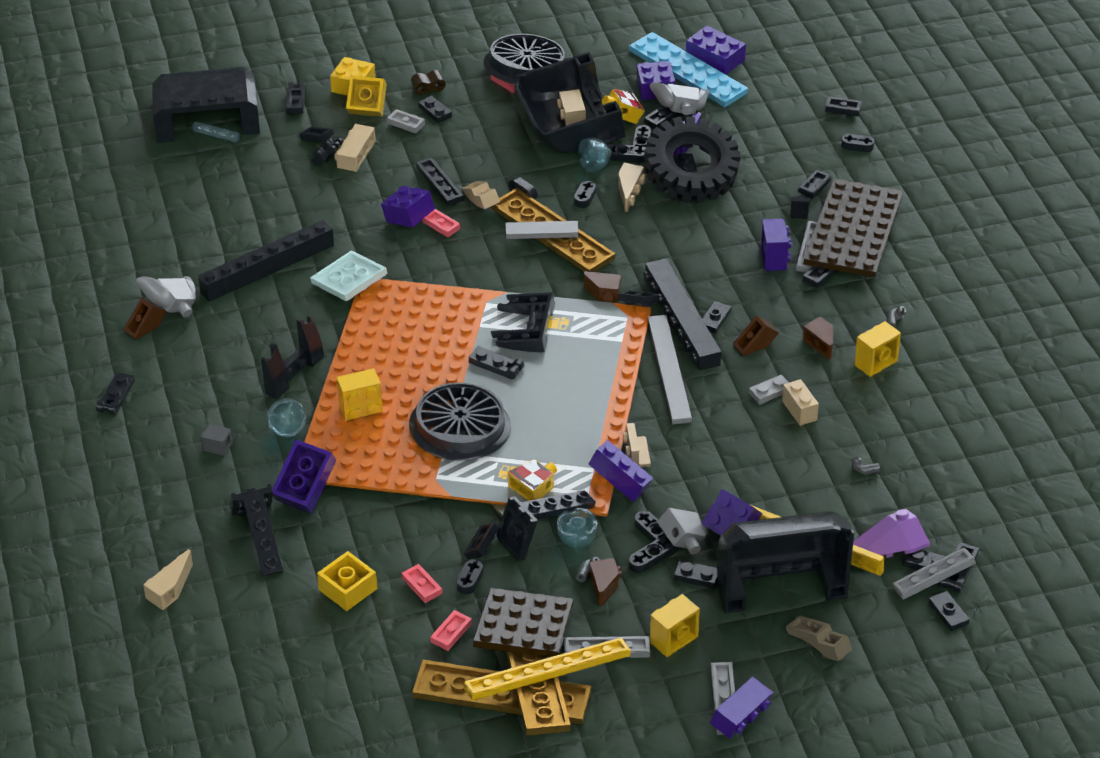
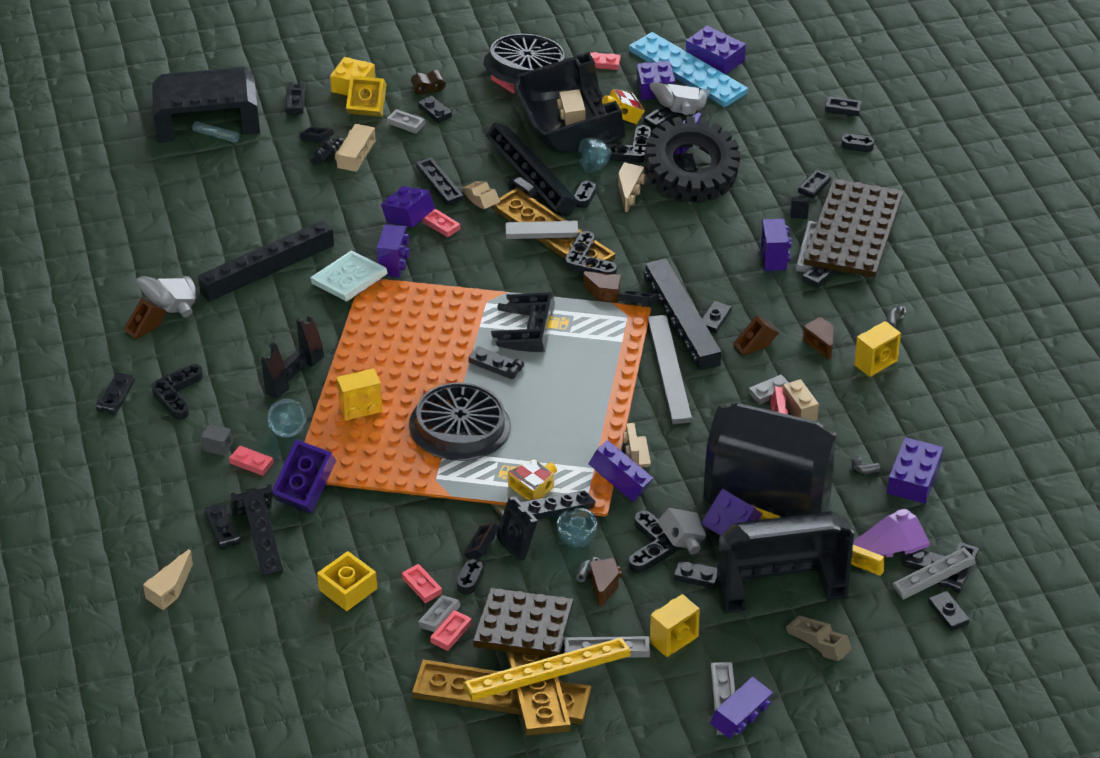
(189, 376): none -> black beam
(222, 525): none -> black plate
(251, 460): none -> coral plate
(393, 249): none -> dark purple brick
(438, 613): none -> light grey plate
(532, 169): none -> black brick
(583, 260): none -> black beam
(606, 61): none -> coral plate
(769, 460): none -> black slope
(778, 401): none -> coral plate
(915, 470): none -> dark purple brick

